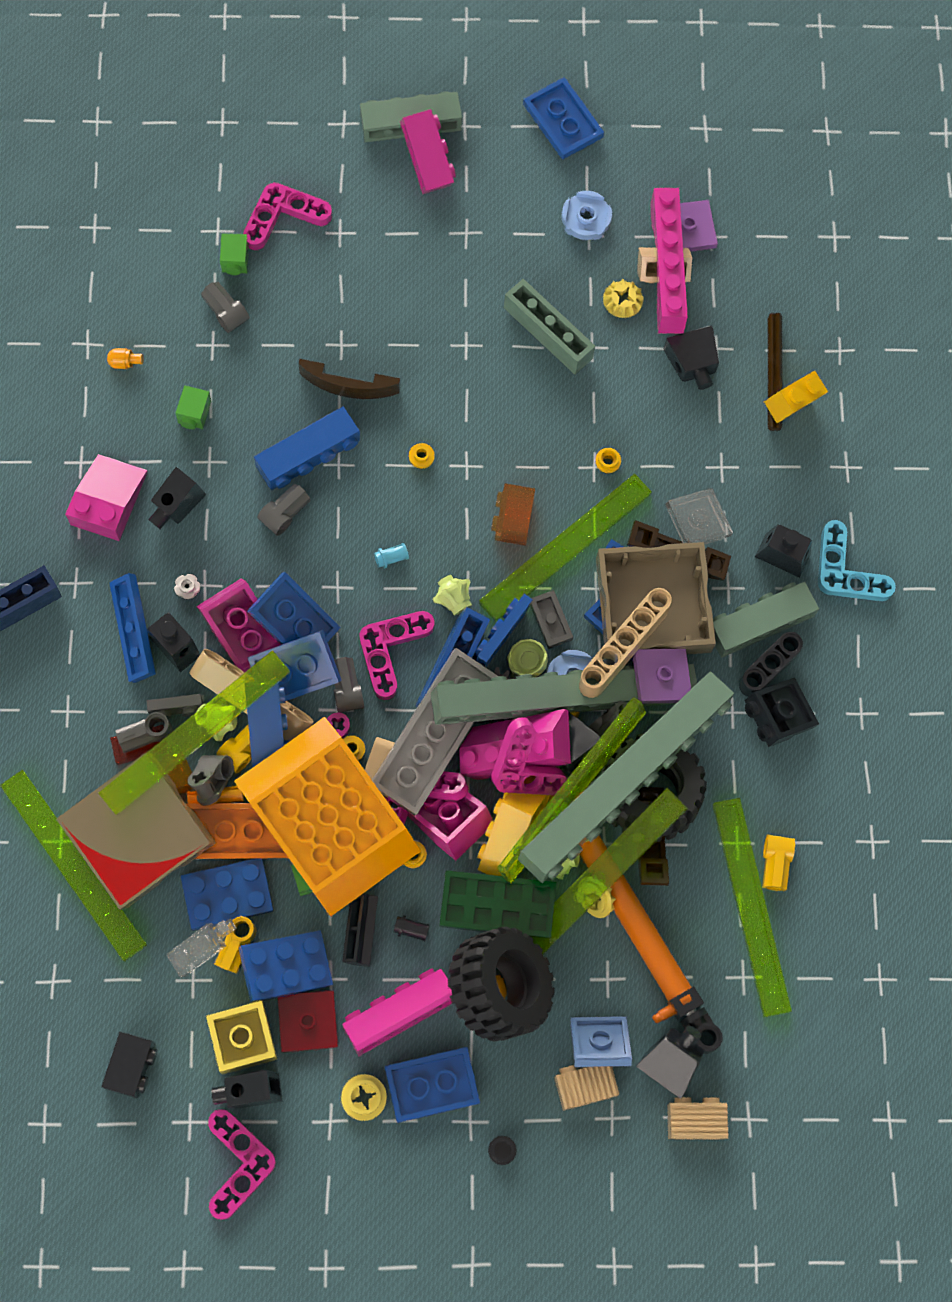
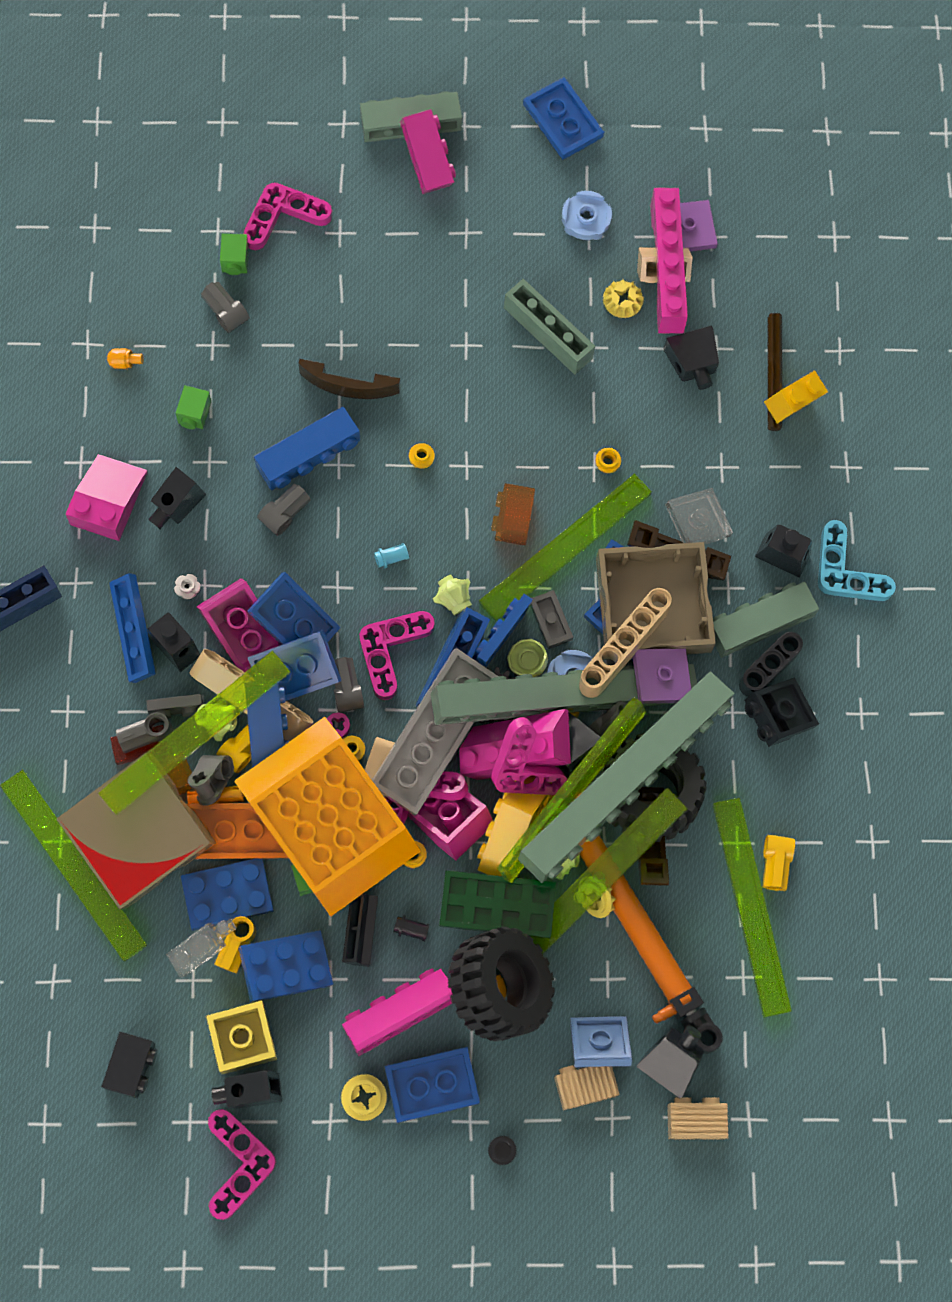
(307, 1021): dark red plate -> none

